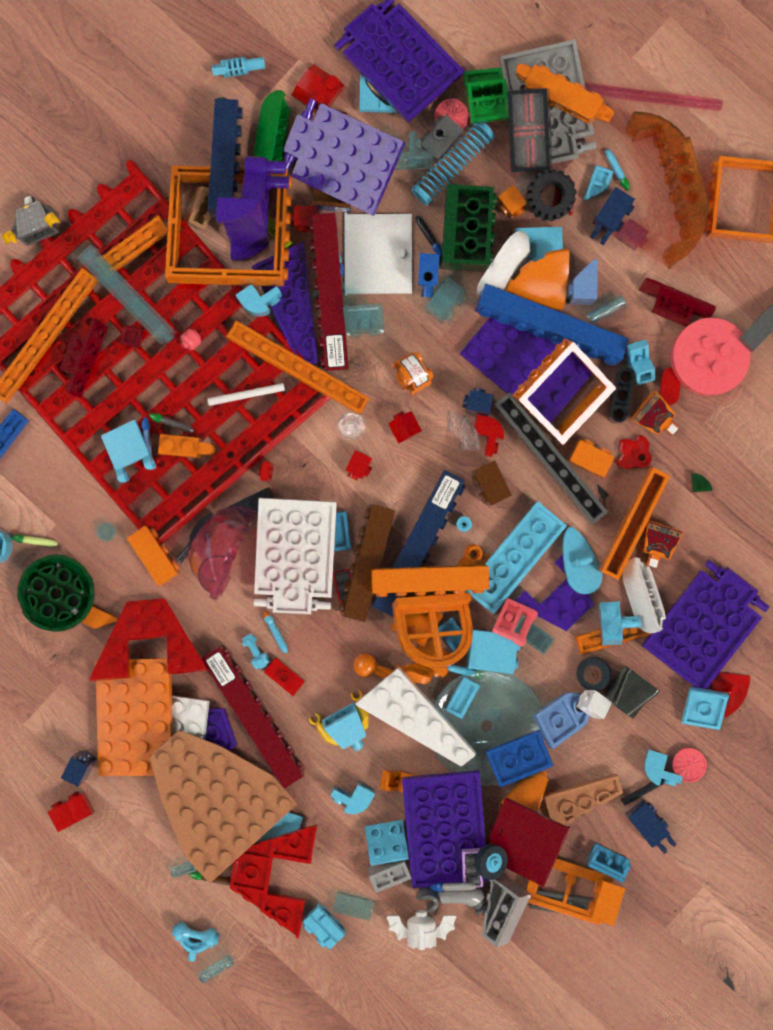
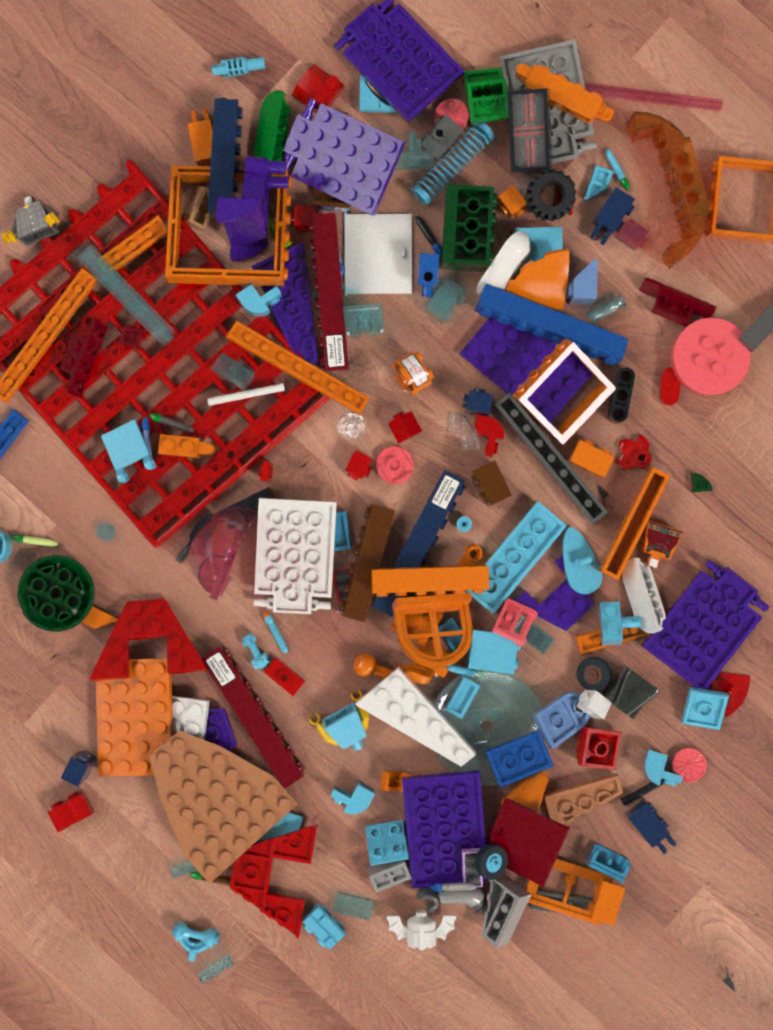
(154, 555): orange brick -> none
(190, 339): coral piece -> none
(201, 137): none -> orange hinge
(233, 371): none -> clear light blue brick
(394, 465): none -> coral tile
(598, 748): none -> red slope
(639, 362): medium azure brick -> none
(655, 414): torso -> none

